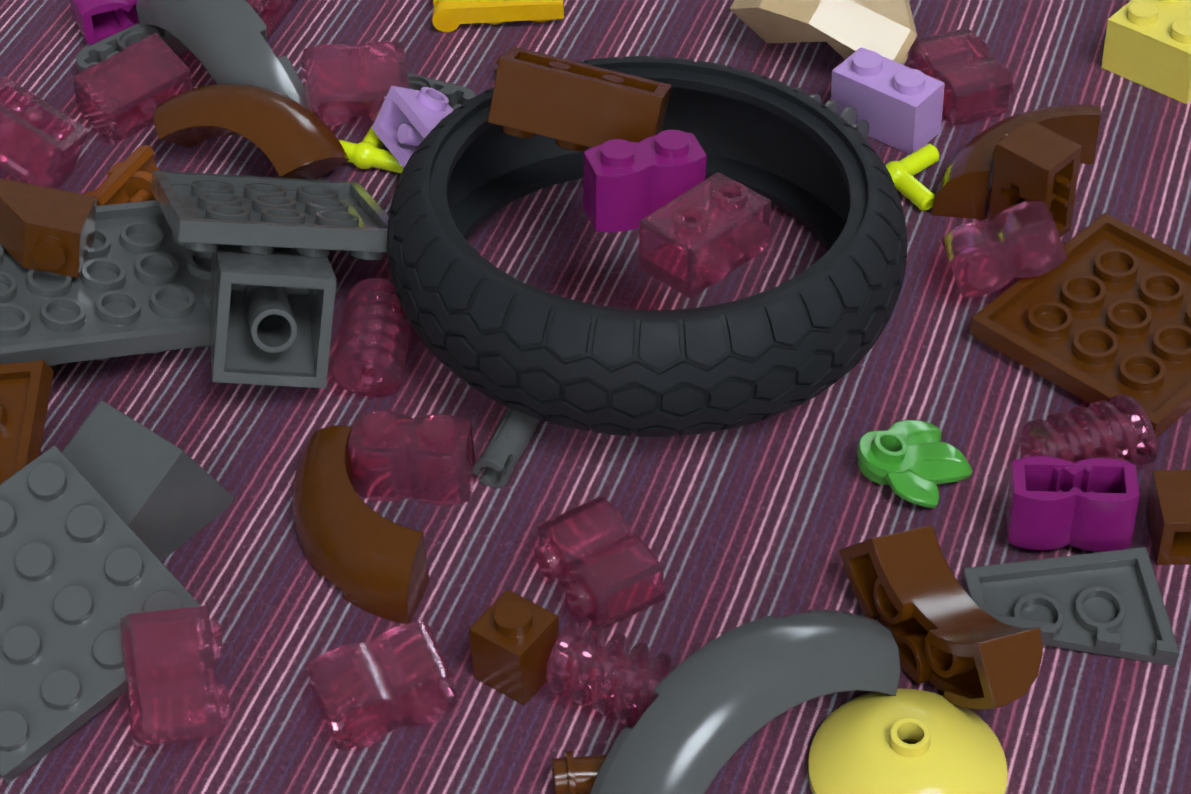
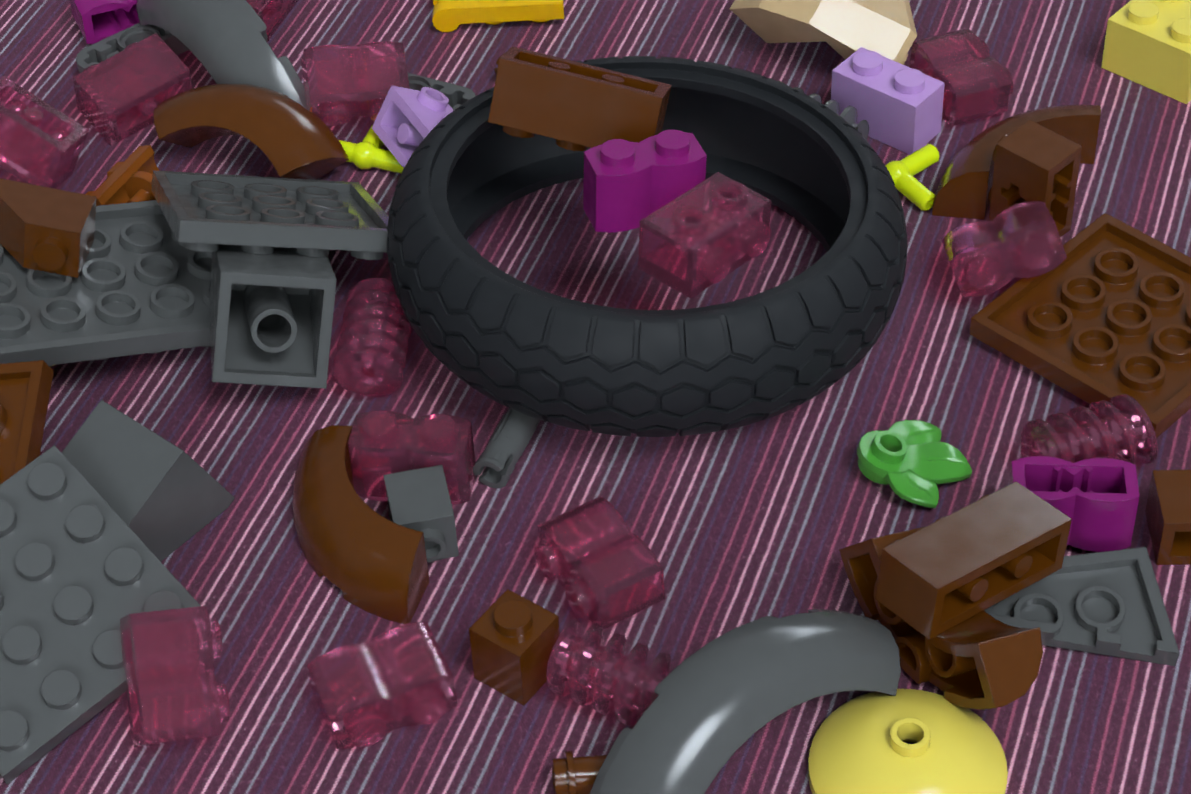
(423, 503): none -> dark grey brick
(972, 559): none -> reddish brown brick

